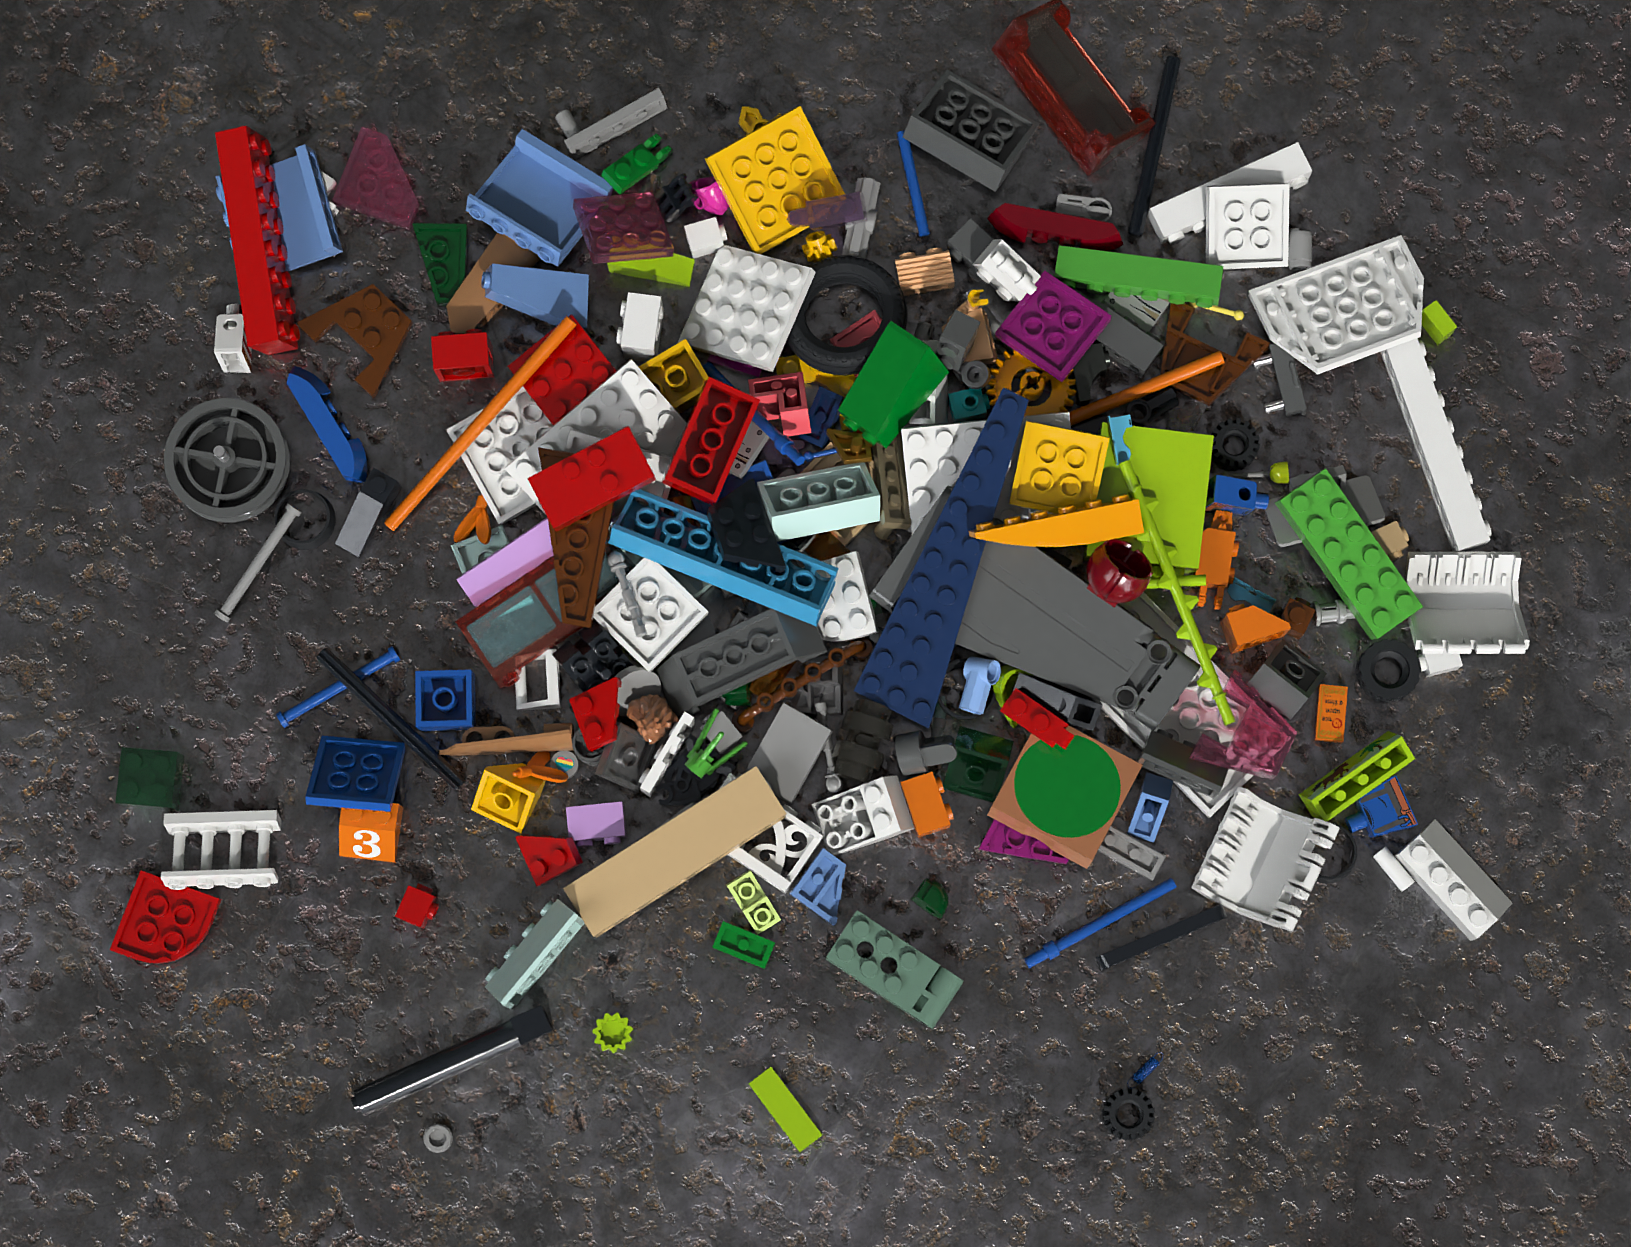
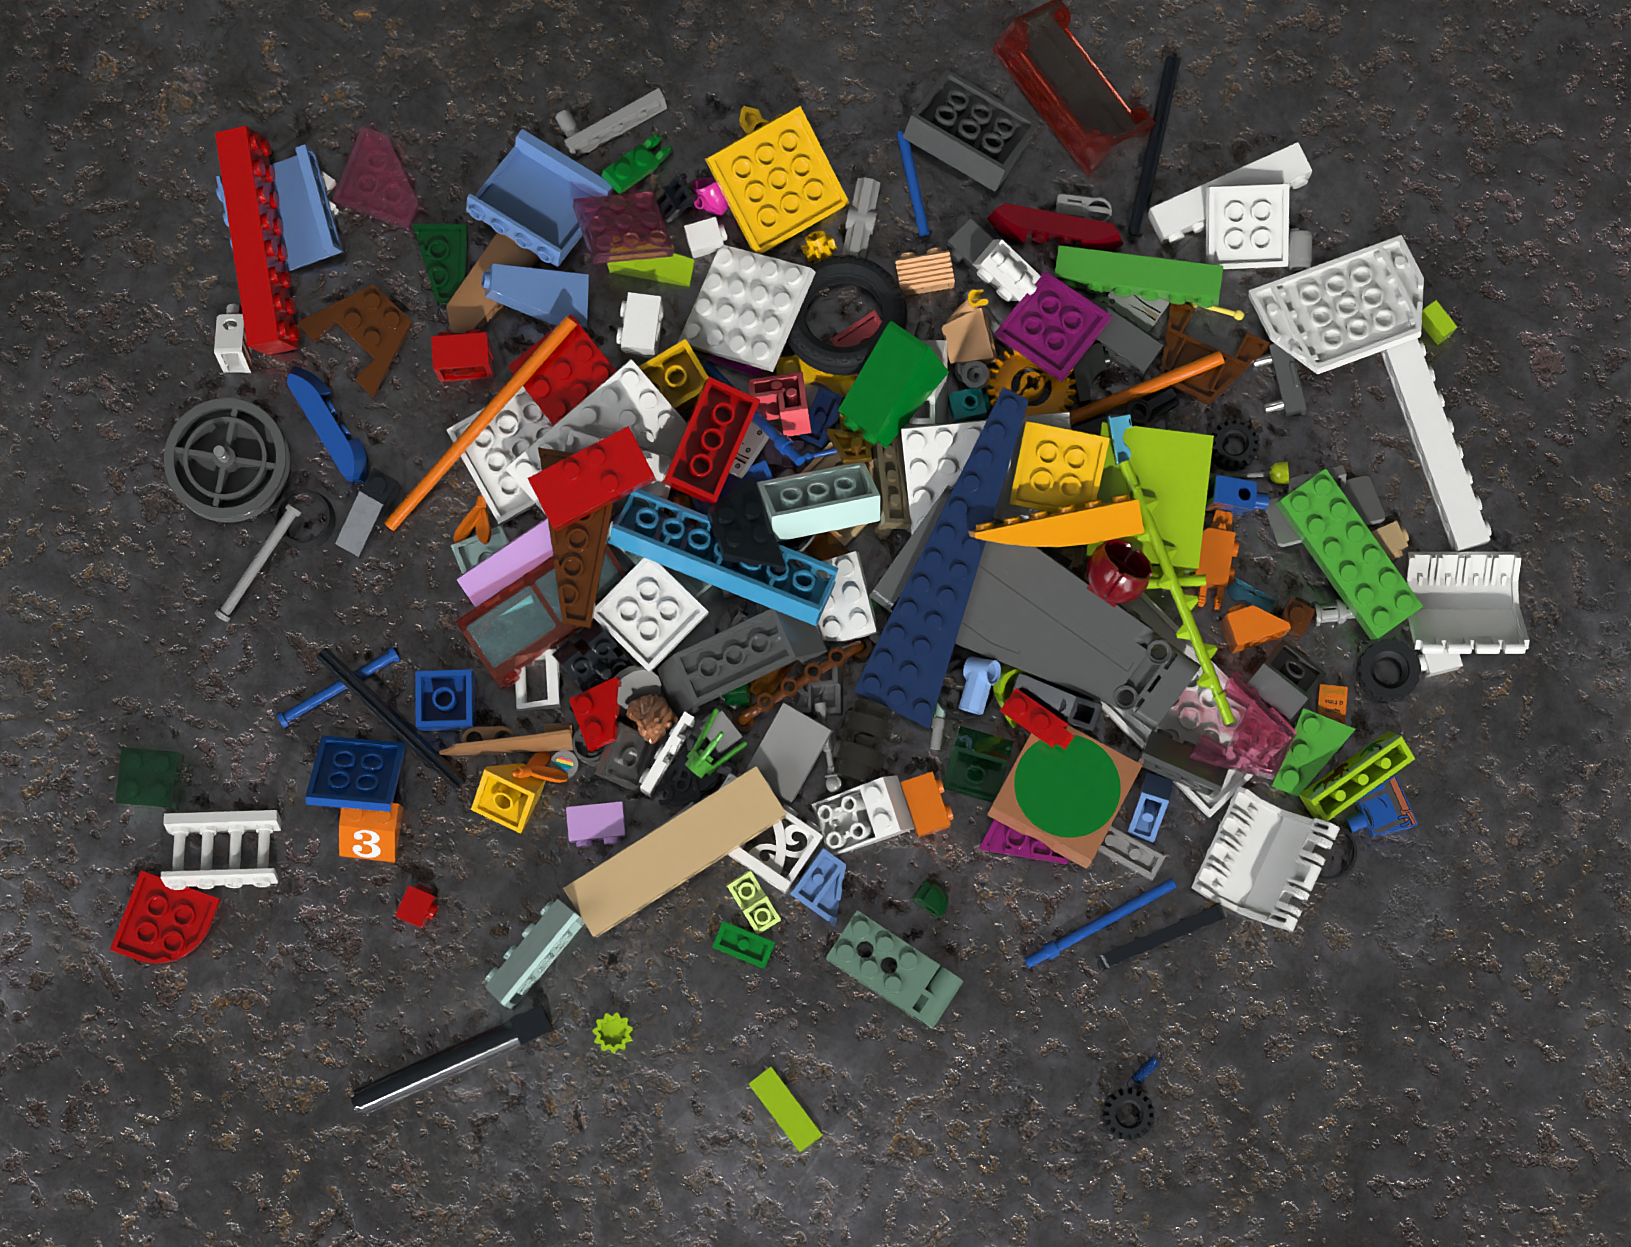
(438, 1138): light grey tile -> none
(548, 856): red wing -> none
(617, 563): light grey piece -> none
(830, 212): clear purple hinge -> none
(918, 753): dark grey piece -> none
(957, 340): dark grey brick -> none
(1312, 748): none -> bright green wing
(1393, 869): white axle -> none
(1453, 880): white slope -> none

